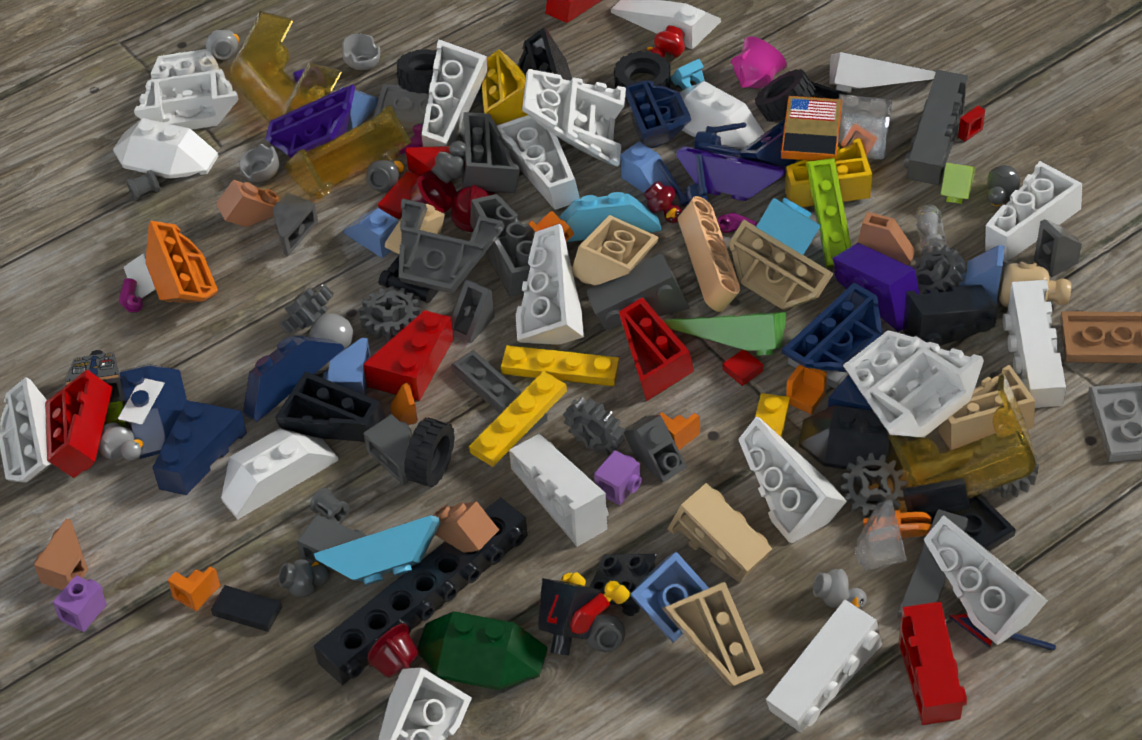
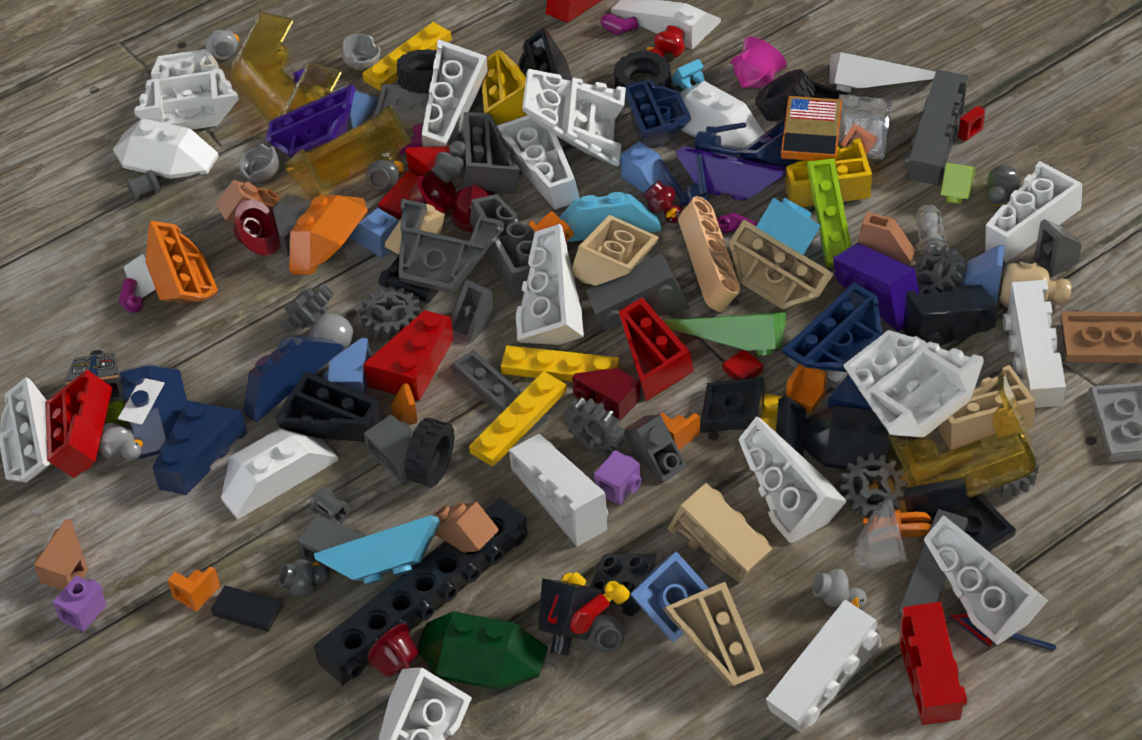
(256, 227): none -> dark red piece
(323, 231): none -> orange wedge
(386, 69): none -> yellow plate
(610, 387): none -> dark red slope
(618, 26): none -> magenta arm
(732, 404): none -> black tile
(791, 423): none -> black tile

